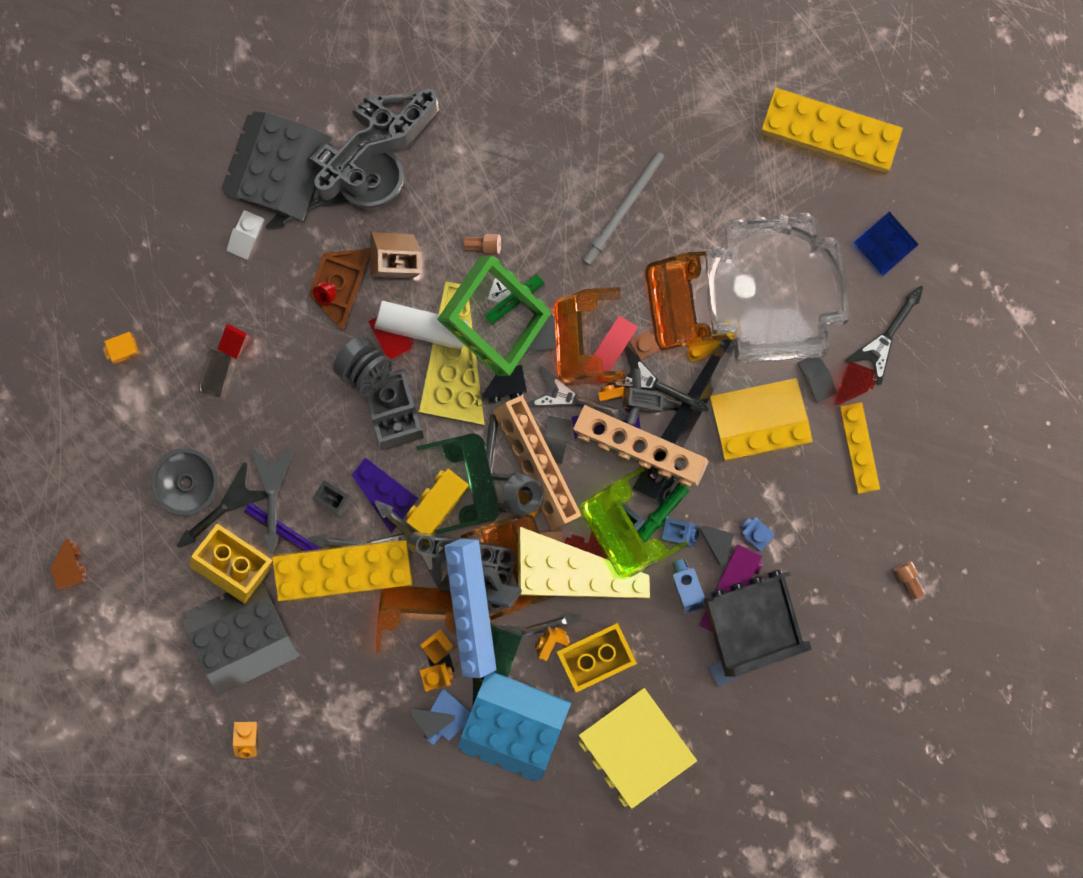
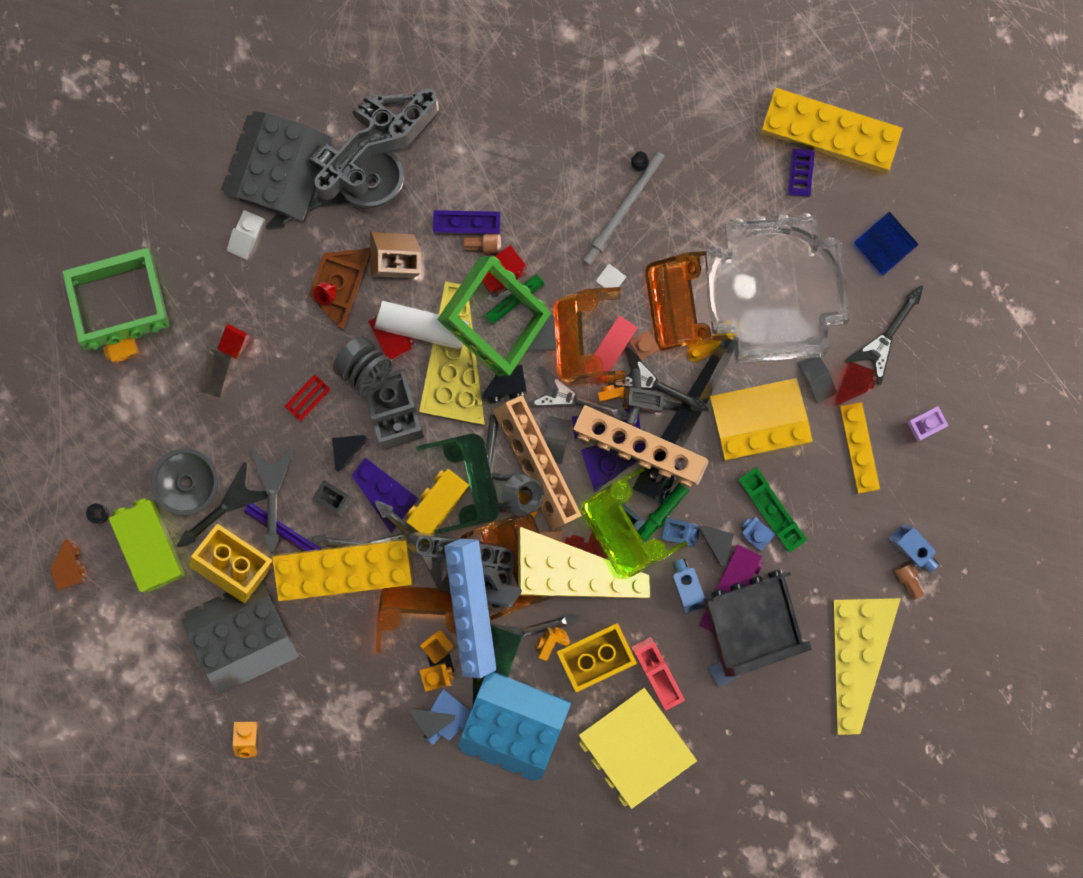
(90, 514): none -> black bush
(107, 268): none -> bright green window
(147, 545): none -> lime brick
(320, 384): none -> red tile
(345, 449): none -> black slope
(466, 222): none -> dark purple plate
(510, 261): none -> red brick
(606, 465): none -> dark purple wing
(610, 277): none -> white sticker
(639, 166): none -> black pin
(658, 673): none -> coral slope
(772, 510): none -> green slope
(809, 173): none -> dark purple slope
(859, 647): none -> light yellow wing
(909, 541): none -> medium blue torso
(927, 423): none -> lavender slope

